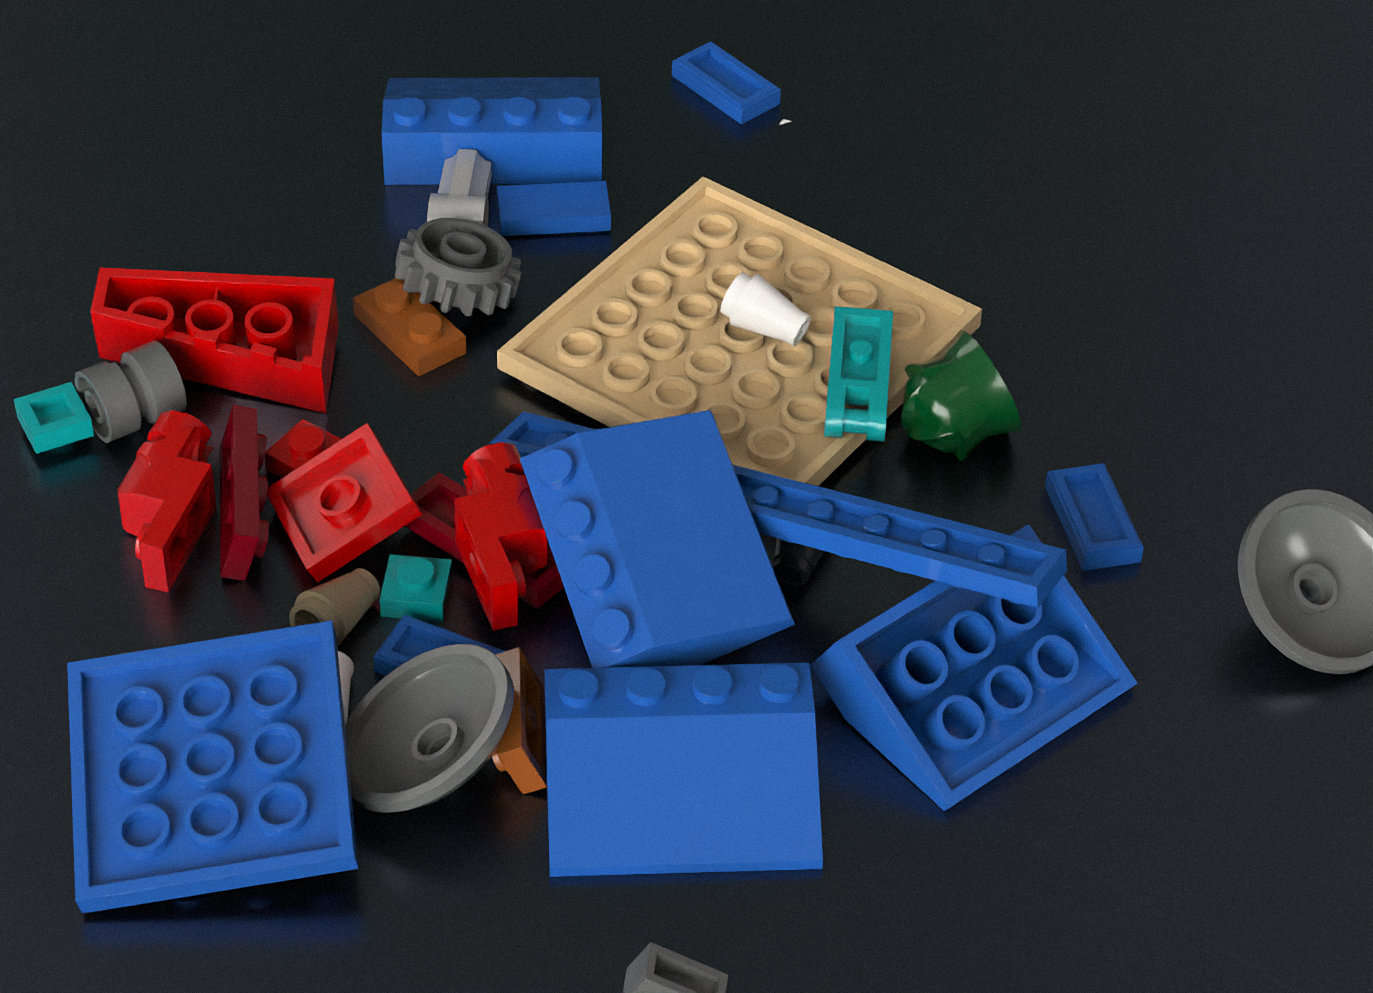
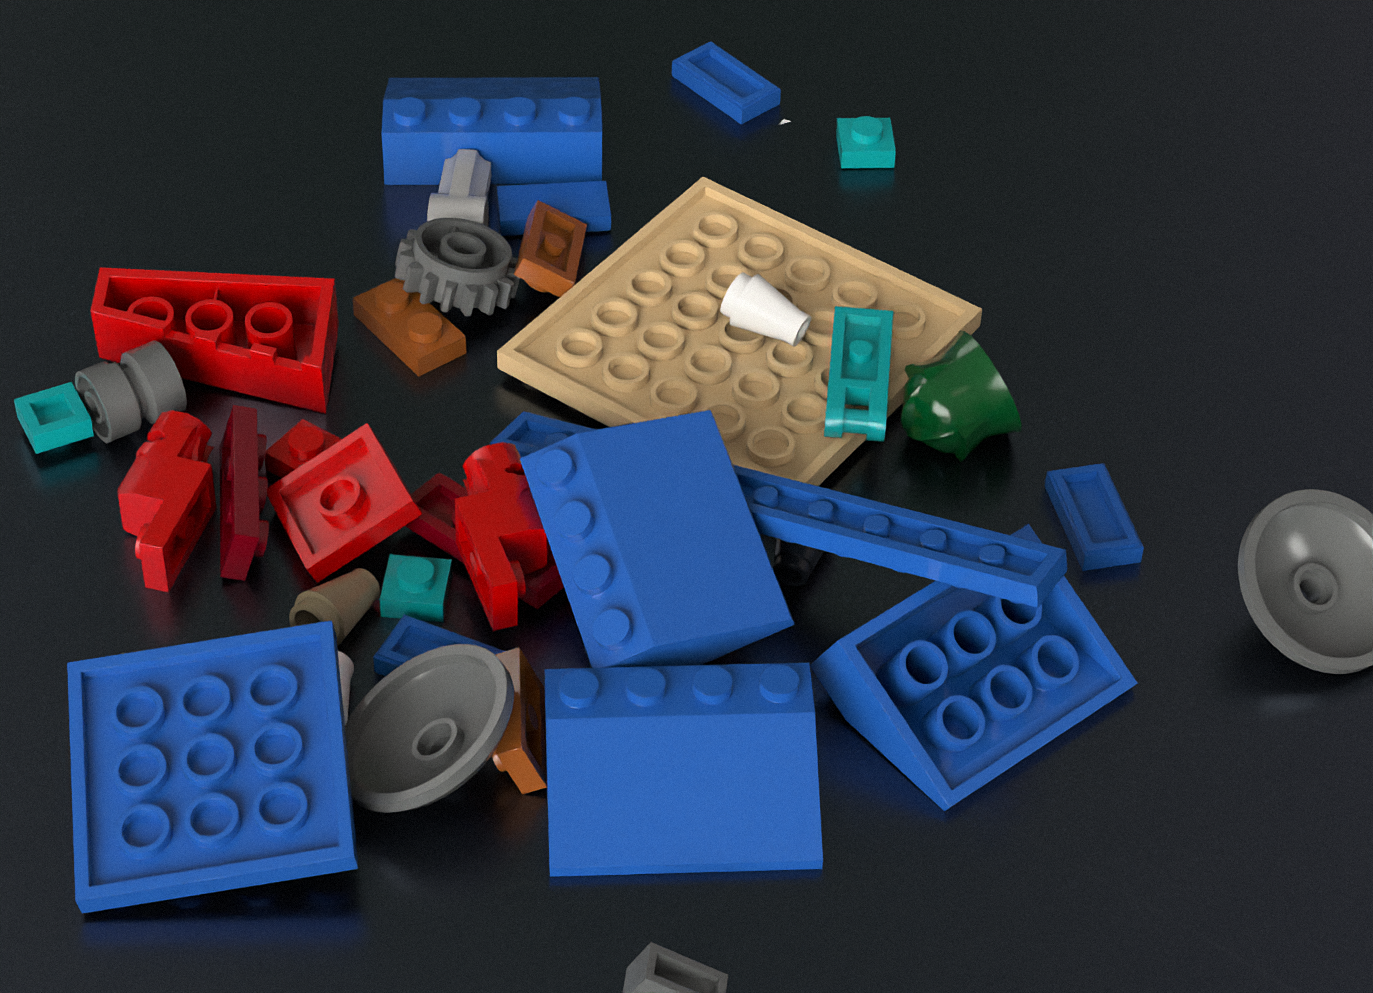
(550, 250): none -> dark orange plate
(865, 142): none -> teal plate

